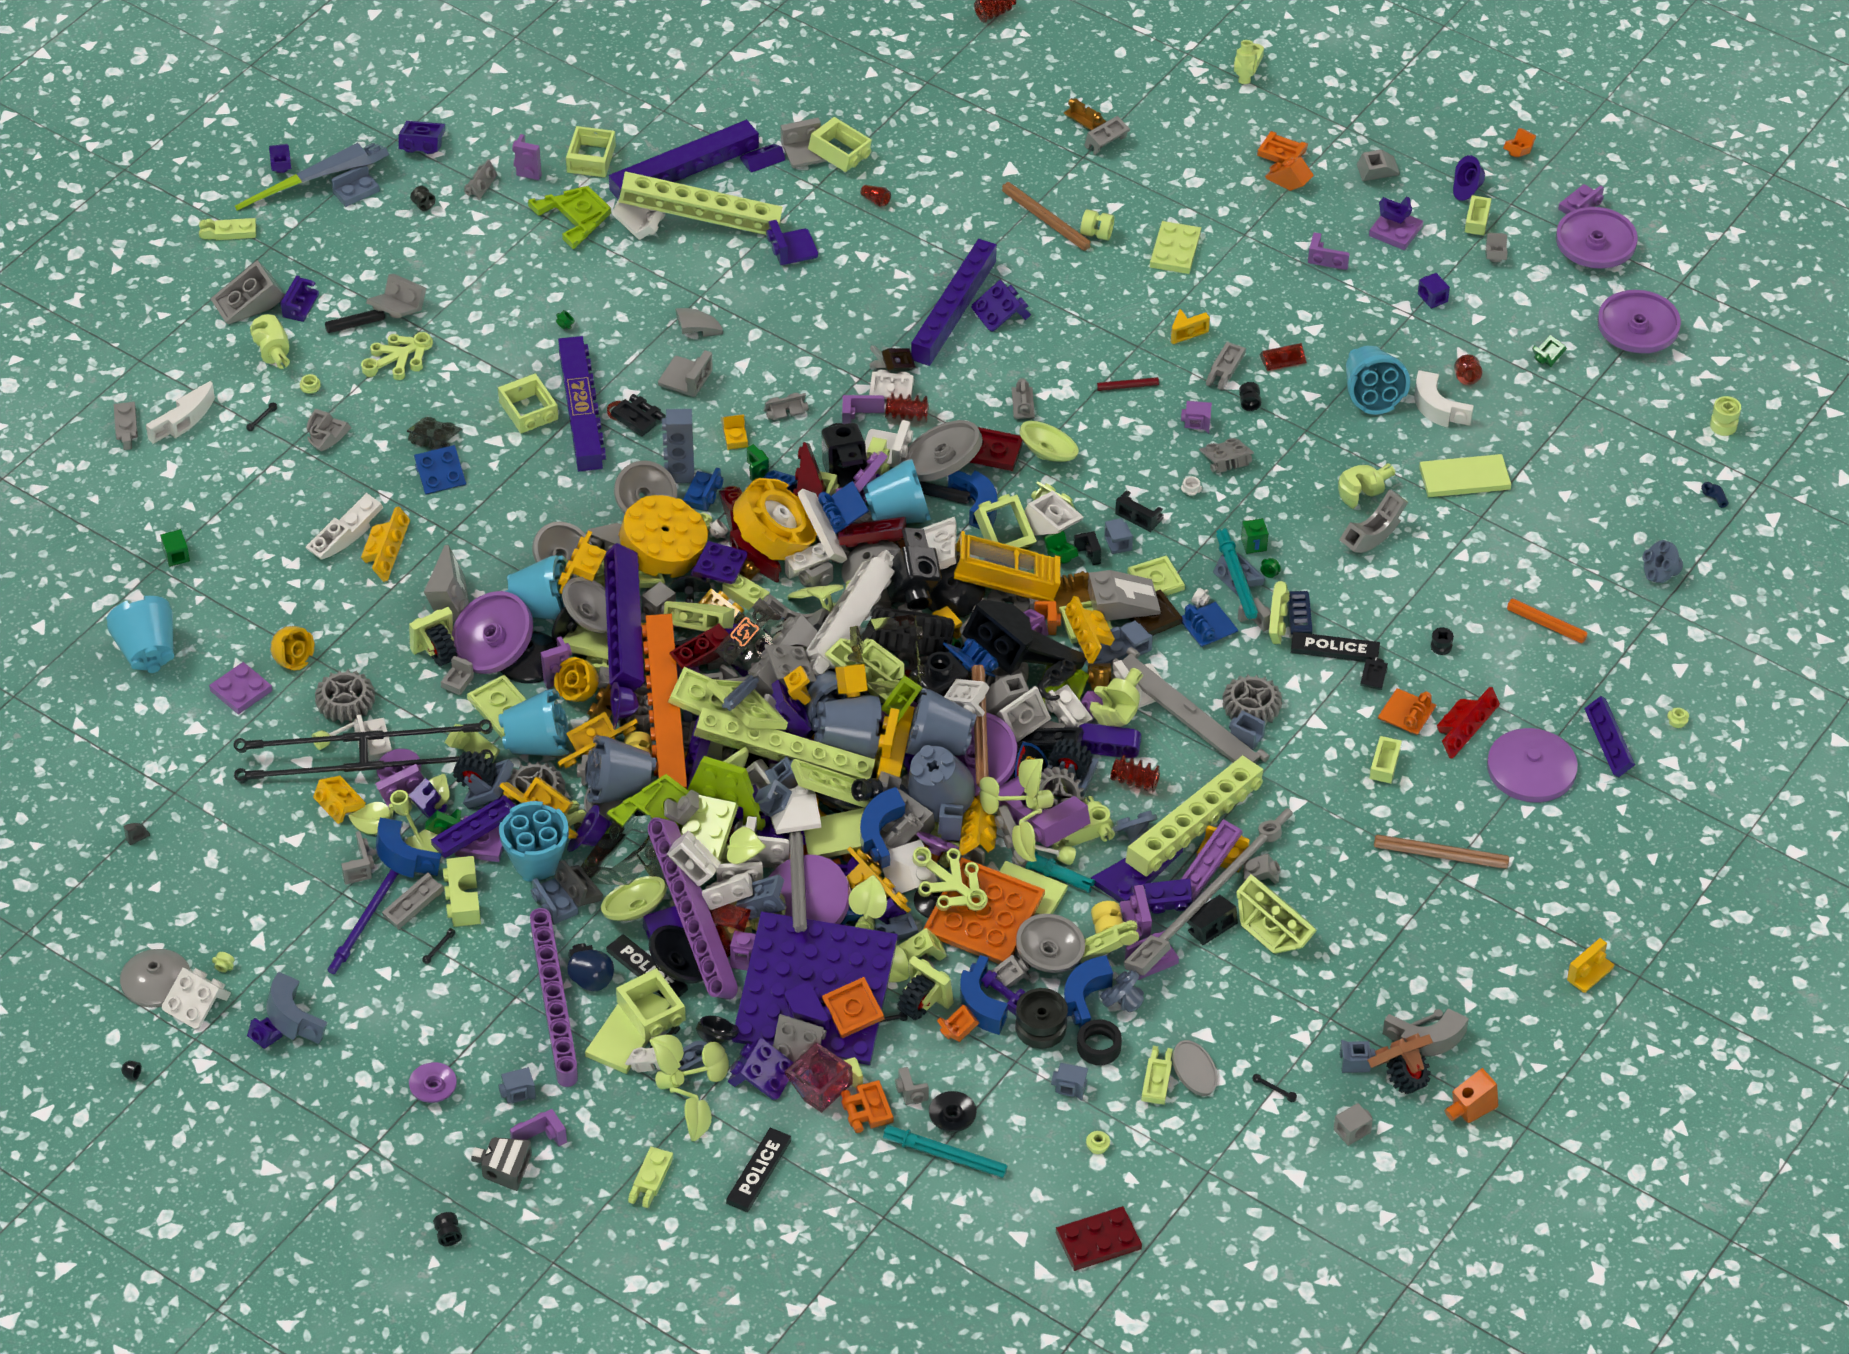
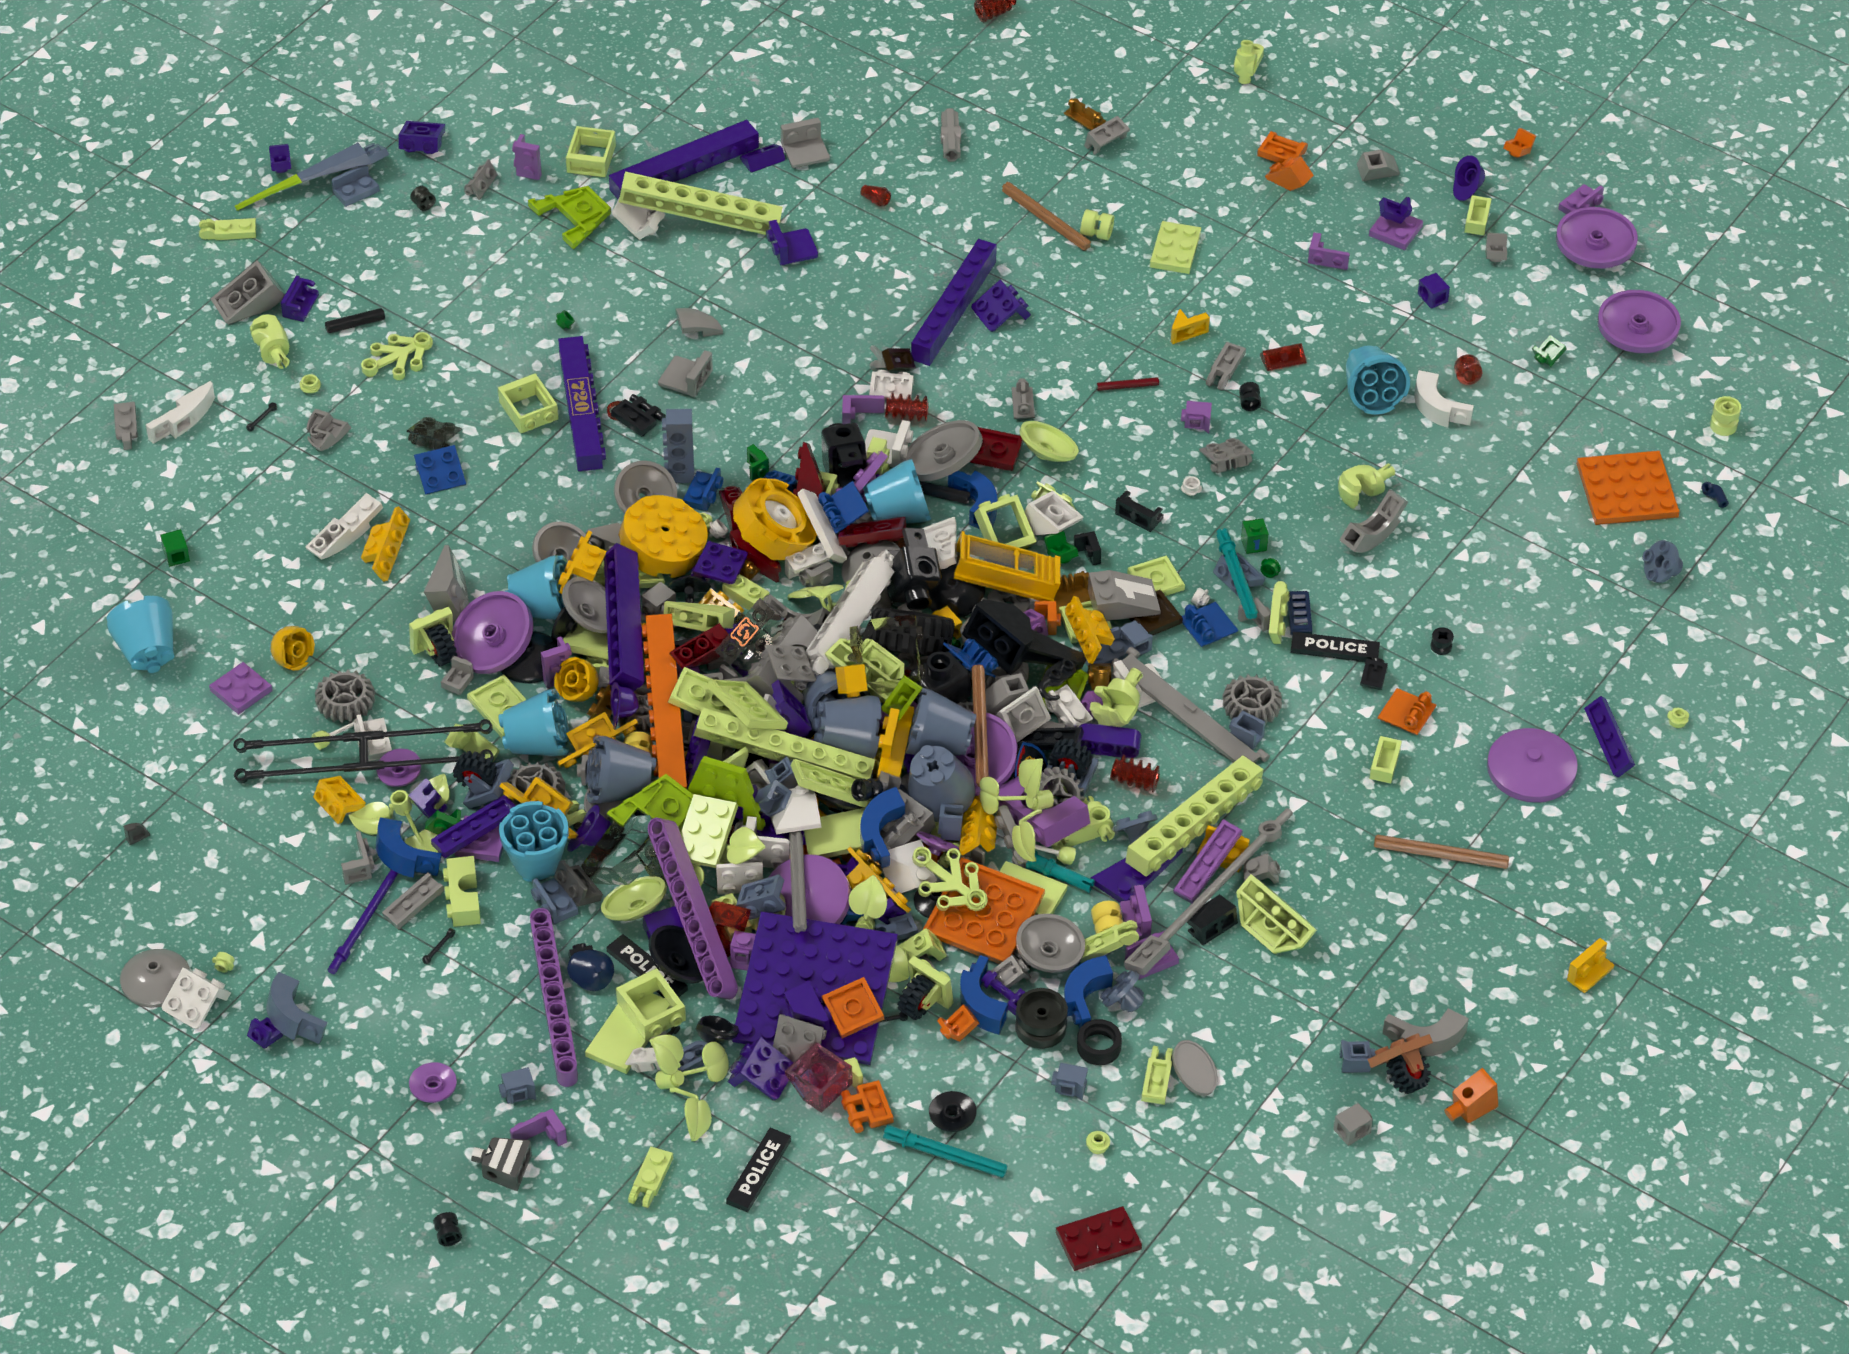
(131, 1070): black hinge -> none
(400, 297): light grey bracket -> none
(404, 780): medium lavender bracket -> none
(684, 809): light grey bracket -> none
(693, 858): white brick -> none
(728, 890): white bracket -> none
(734, 431): yellow slope -> none
(740, 693): sand blue axle -> none
(776, 407): light grey hinge -> none
(796, 684): yellow bracket -> none
(847, 135): yellowish green window -> none
(911, 1093): light grey bracket -> none
(950, 135): none -> light grey piece
(968, 694): white bracket -> none
(1118, 536): sand blue window -> none
(1169, 895): dark purple bracket -> none
(1291, 1096): black hinge -> none
(1437, 1015): light grey hinge -> none
(1465, 475): yellowish green tile -> none
(1465, 720): red bracket -> none
(1547, 620): orange axle -> none
(1627, 487): none -> orange plate

